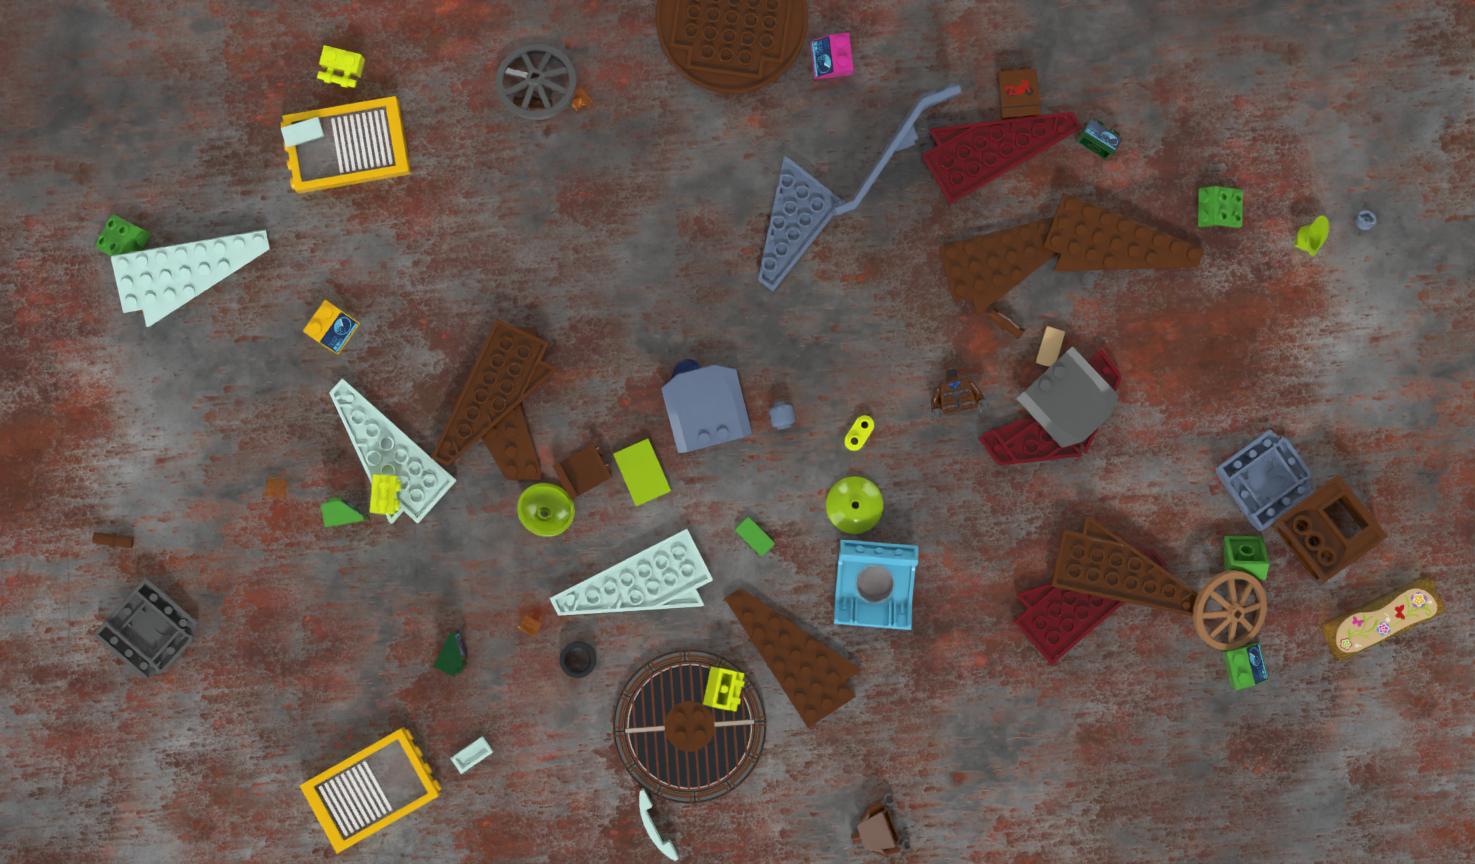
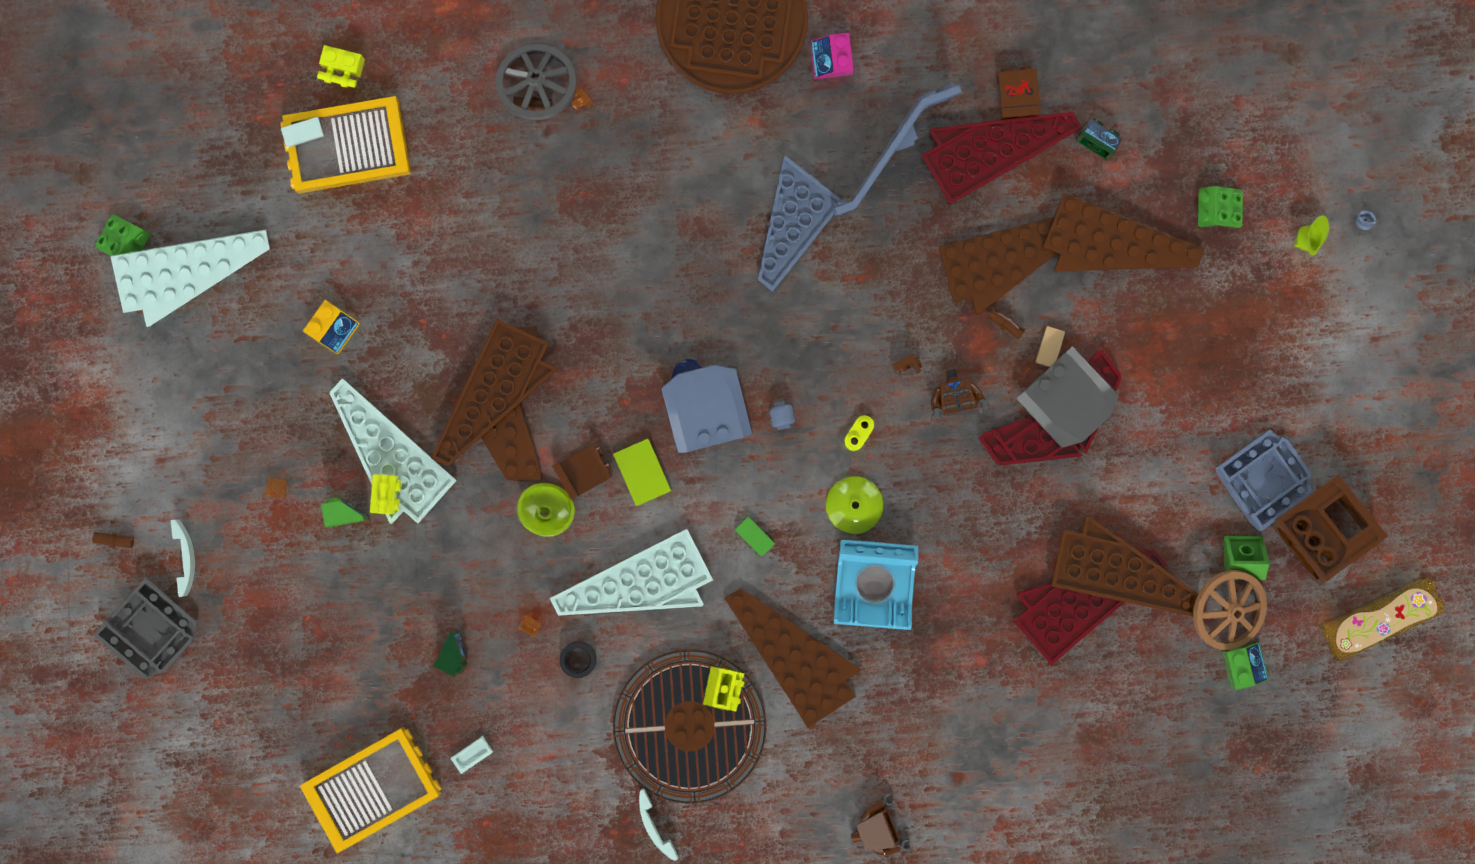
(179, 532): none -> light aqua slope
(903, 365): none -> reddish brown bracket

